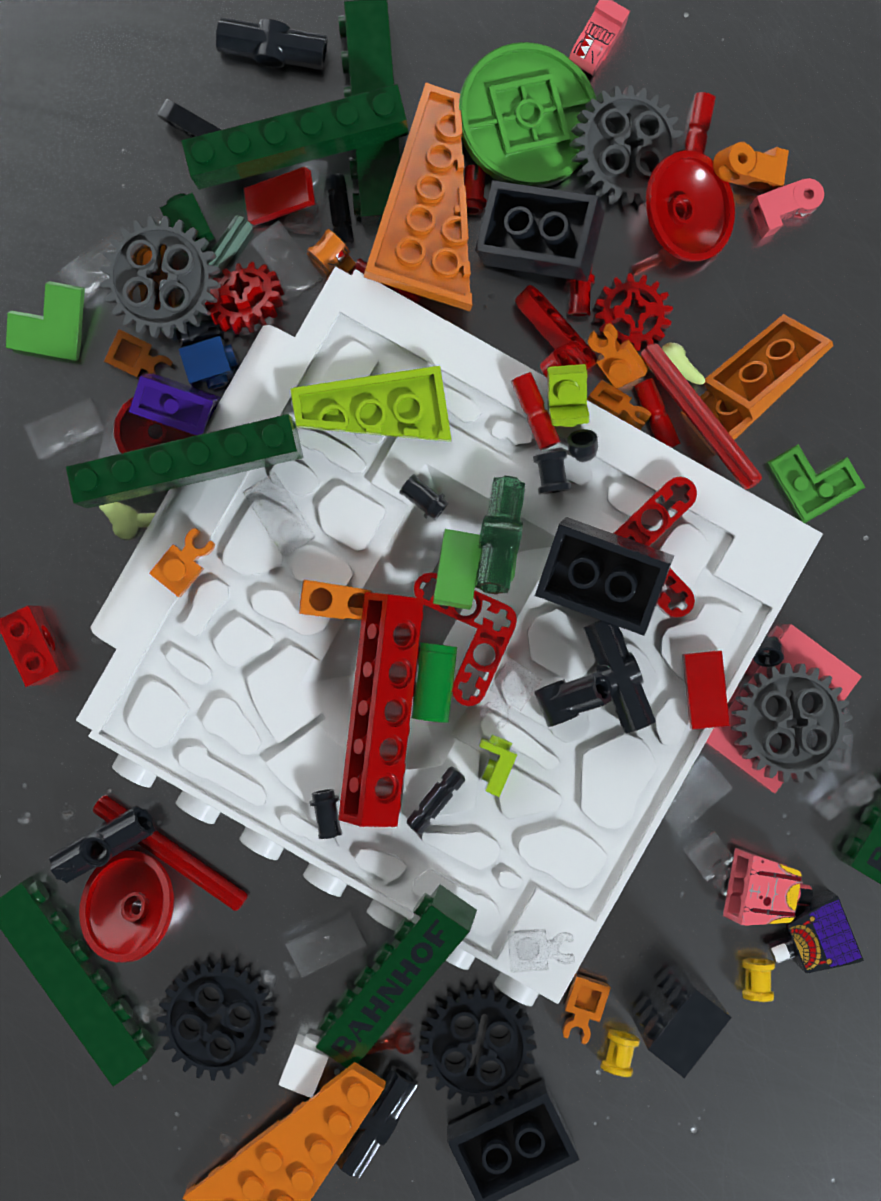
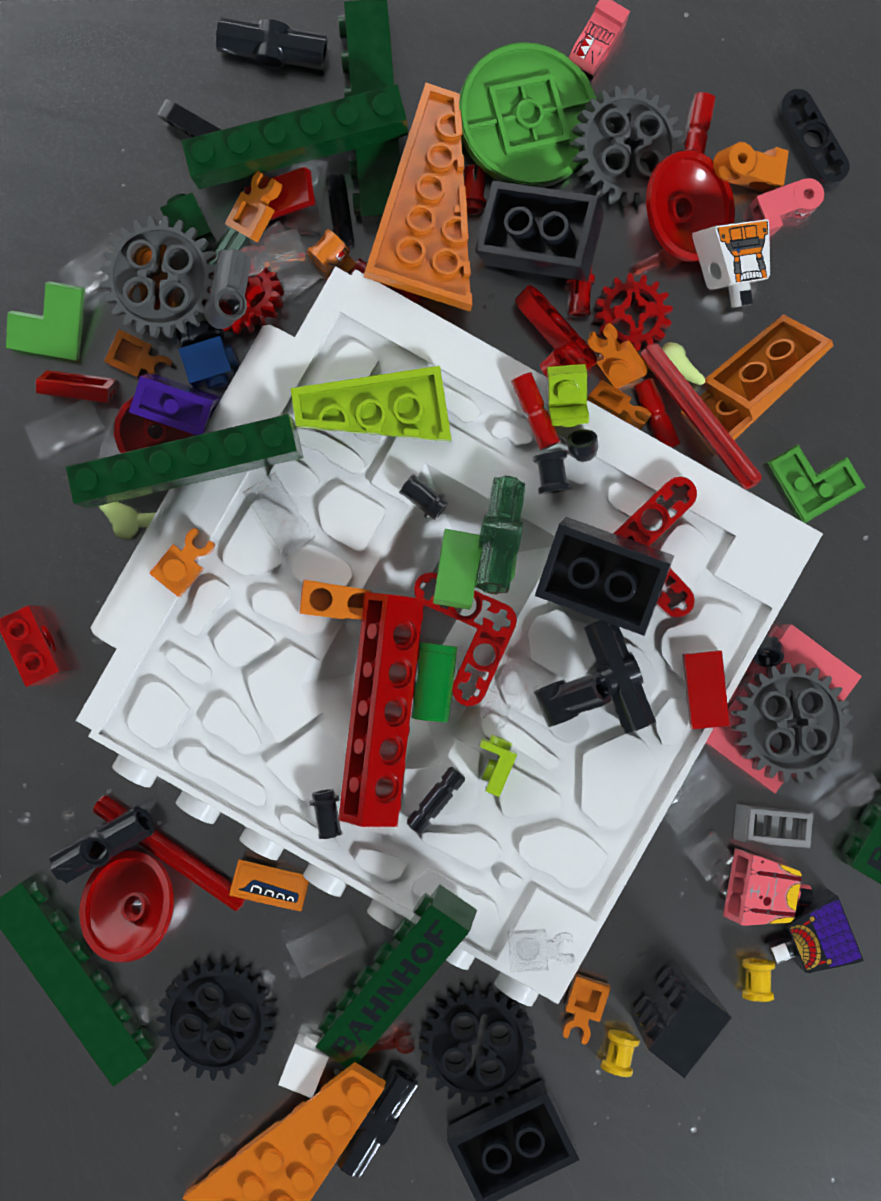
(76, 386): none -> red tile
(228, 286): none -> dark grey piece
(251, 211): none -> orange plate
(269, 885): none -> orange slope
(278, 252): none -> clear plate
(734, 257): none -> torso
(750, 825): none -> light grey slope
(810, 110): none -> black beam

